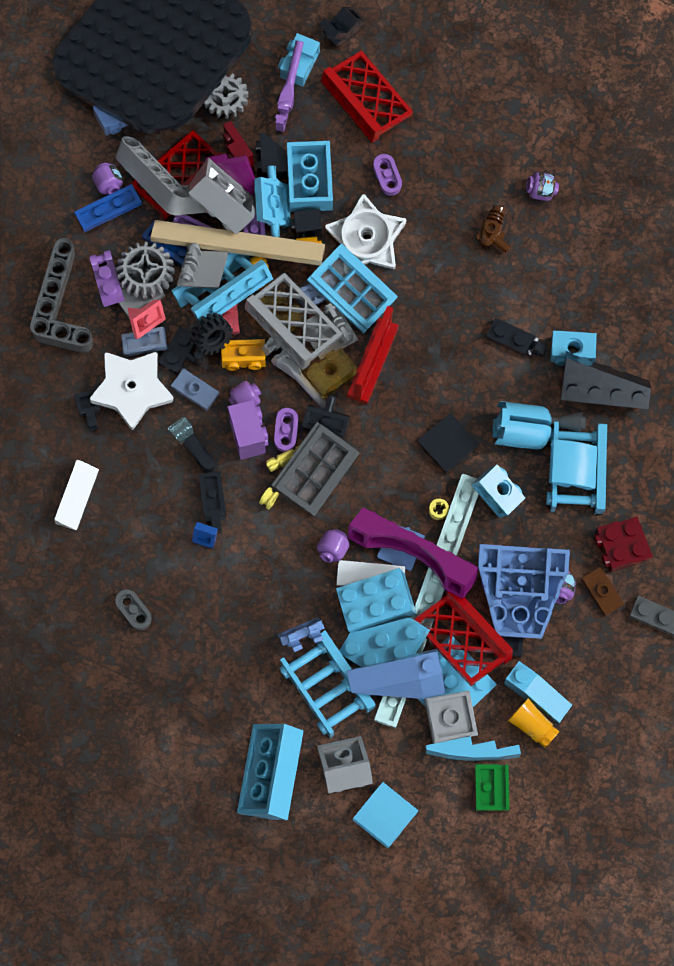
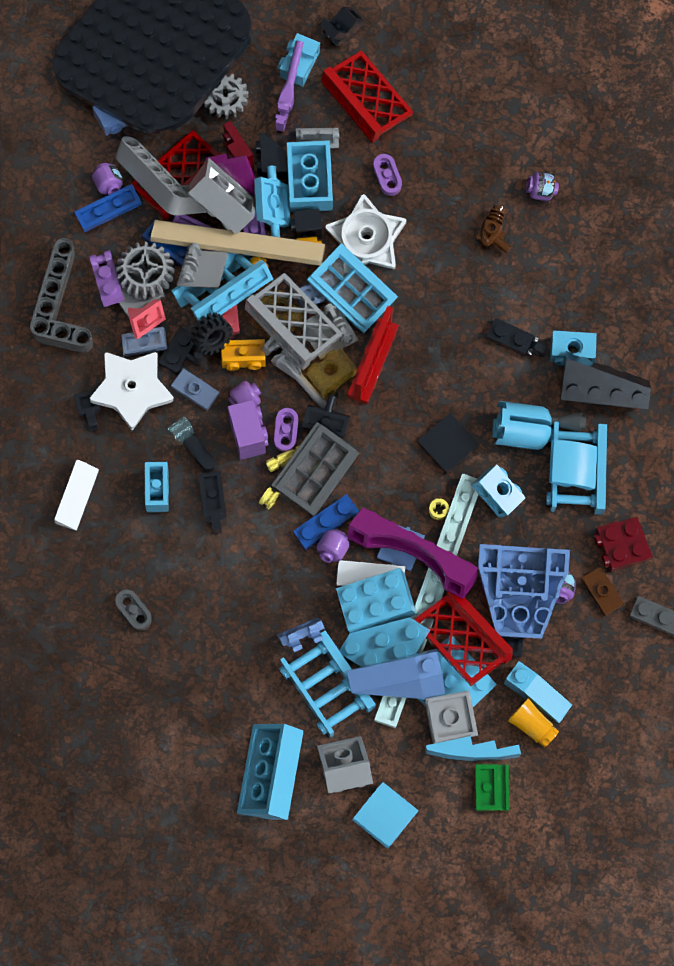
(156, 487): none -> medium azure brick
(204, 535): blue tile -> none
(318, 134): none -> light grey hinge
(328, 519): none -> blue plate

